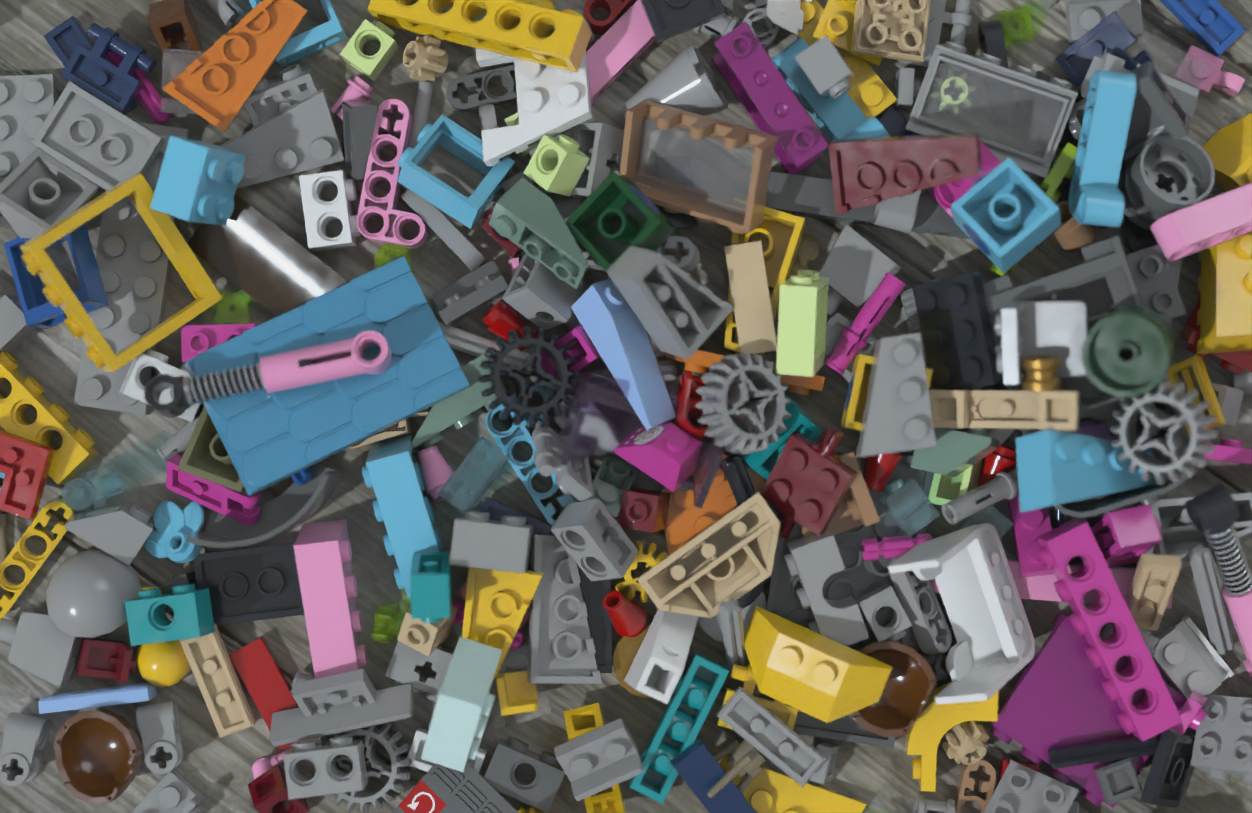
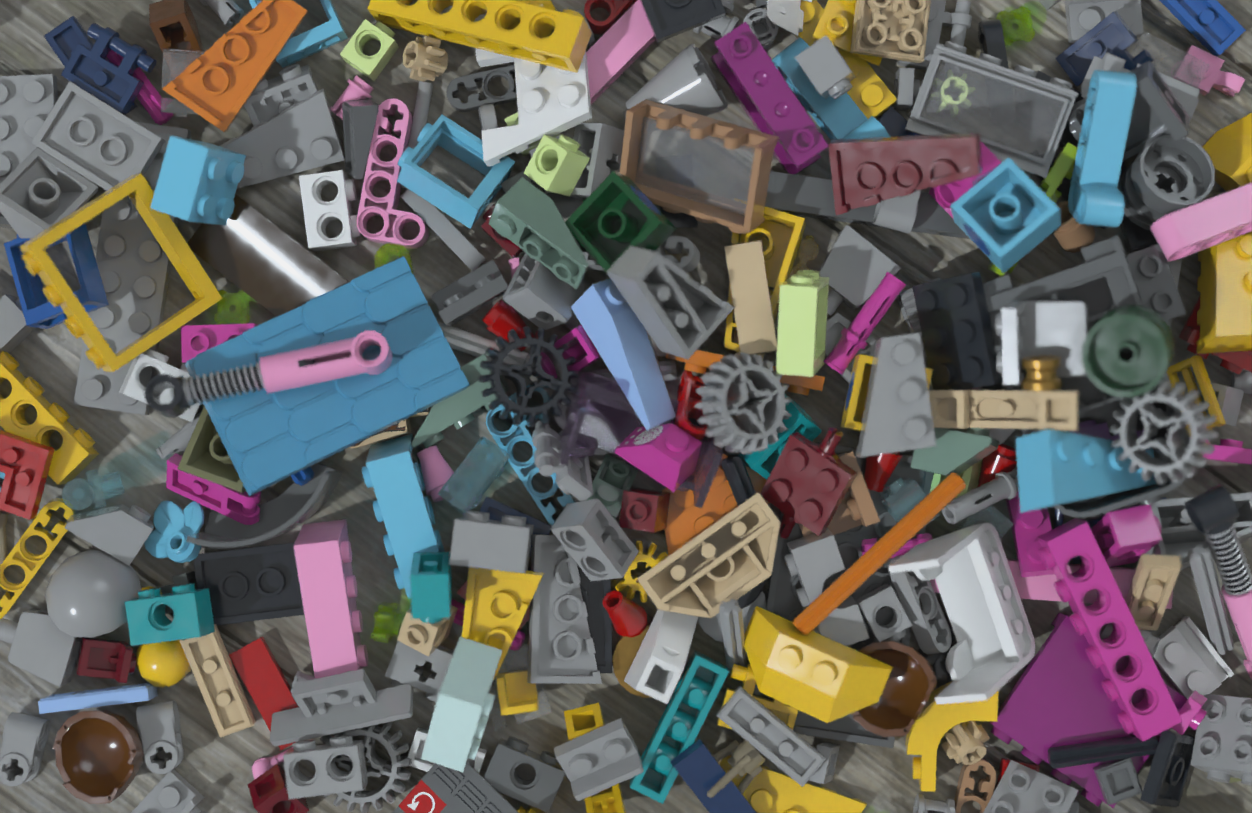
(879, 553): none -> orange axle

